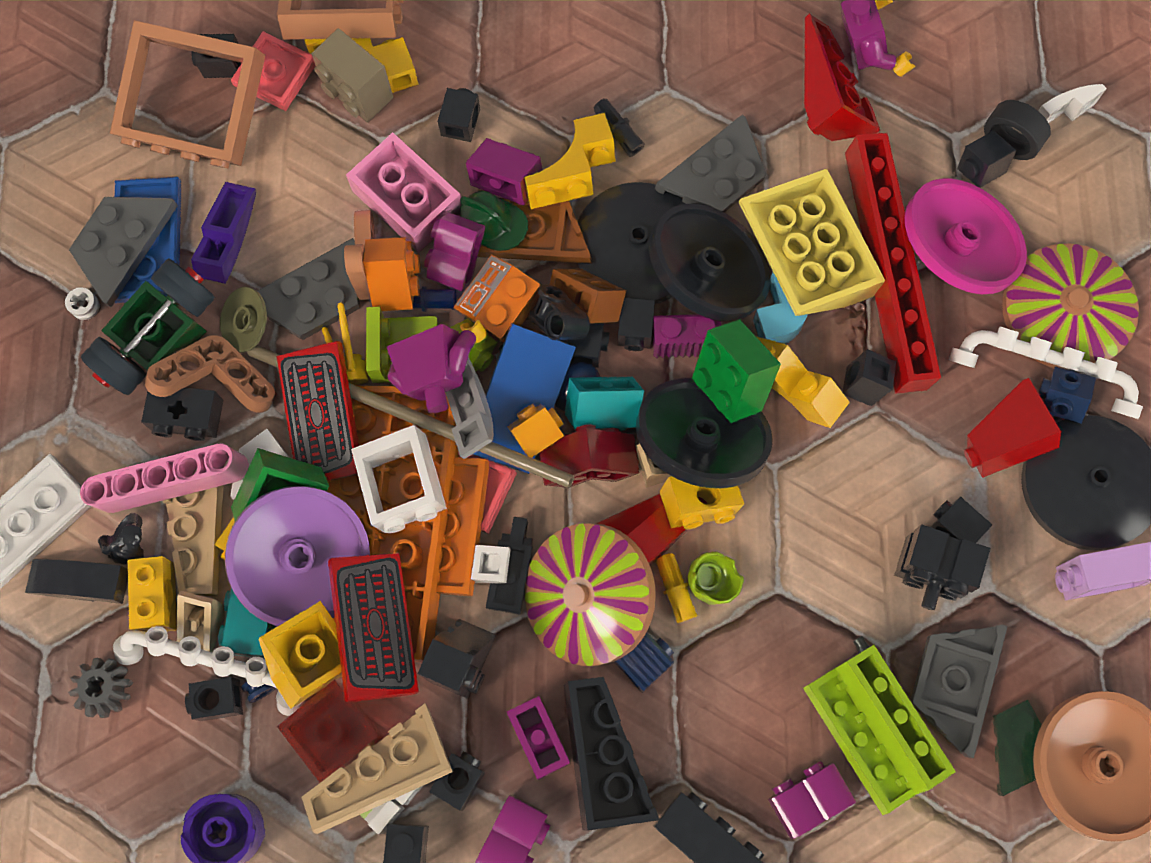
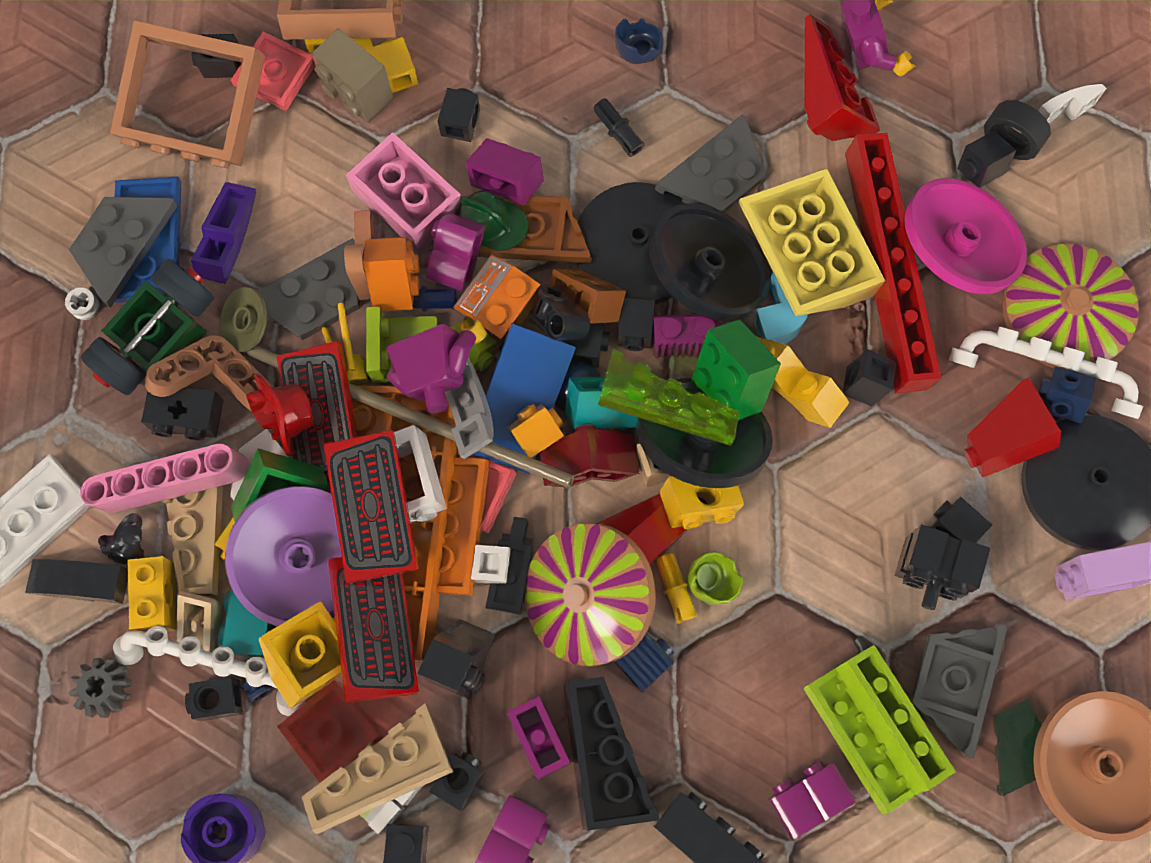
(281, 409): none -> red hat
(370, 507): none -> tile
(571, 174): yellow arch -> none
(638, 41): none -> dark blue hair
(649, 397): none -> clear neon green wing

